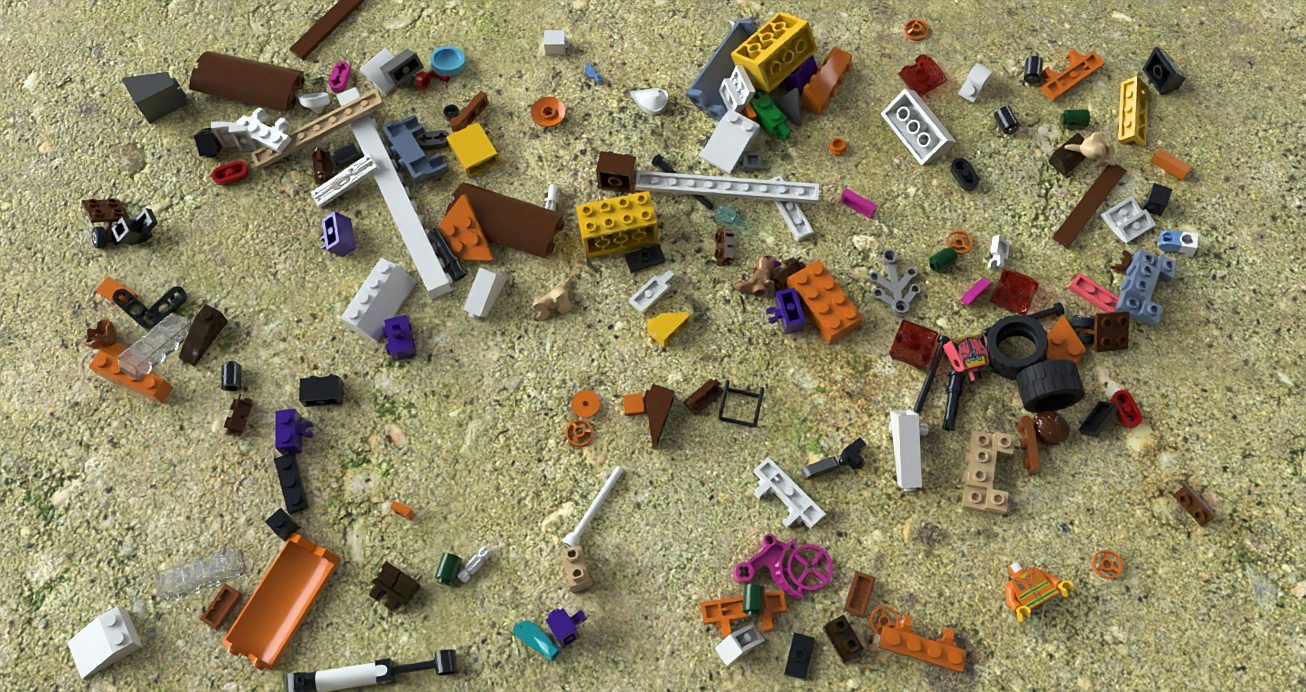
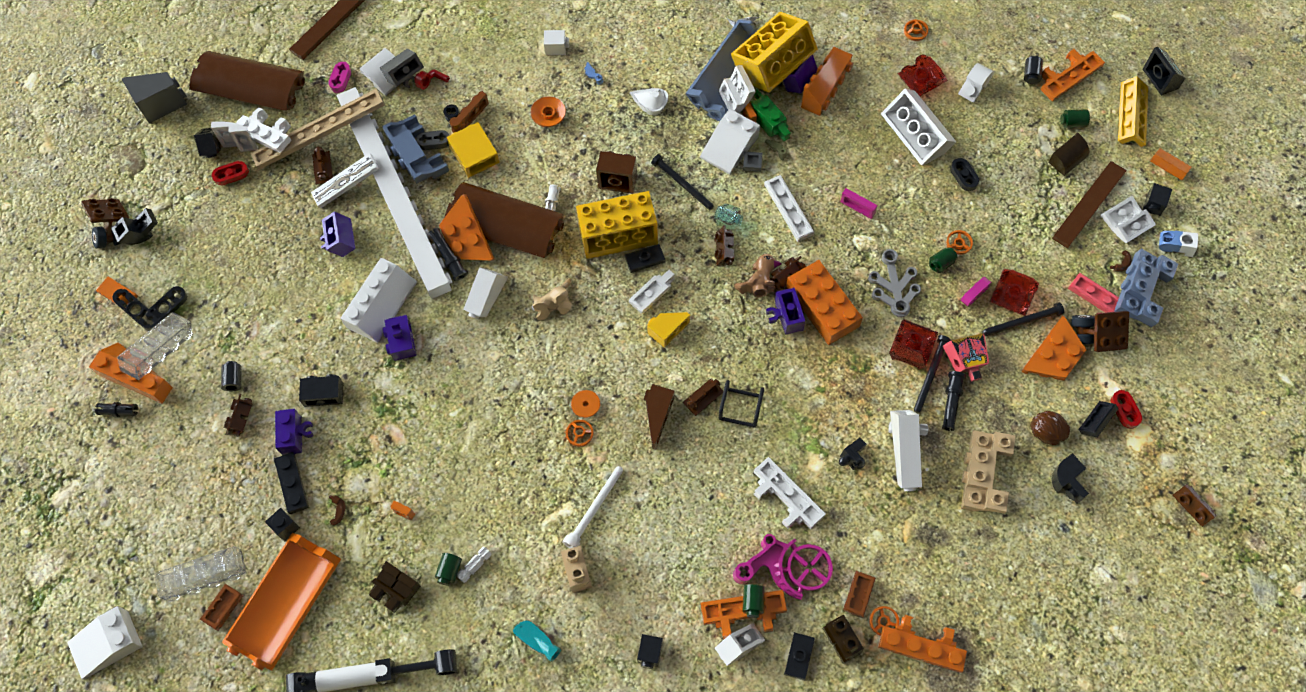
(102, 336): dark orange hair -> none
(116, 409): none -> black pin
(202, 333): dark brown slope -> none
(314, 101): white piece -> none
(340, 509): none -> reddish brown piece
(346, 155): black brick -> none
(447, 61): medium azure piece -> none
(564, 626): dark purple brick -> none
(633, 404): orange tile -> none
(649, 651): none -> black brick
(695, 315): olive piece -> none
(727, 187): white plate -> none
(790, 106): dark grey piece -> none
(820, 468): dark grey beam -> none
(837, 146): orange plate -> none
(1000, 250): white plate -> none
(1006, 120): black brick -> none
(1015, 326): black tyre -> none
(1029, 445): dark orange plate -> none
(1032, 589): torso -> none
(1050, 385): black tyre -> none
(1065, 477): none -> black brick
(1095, 148): tan animal -> none
(1106, 559): orange piece -> none

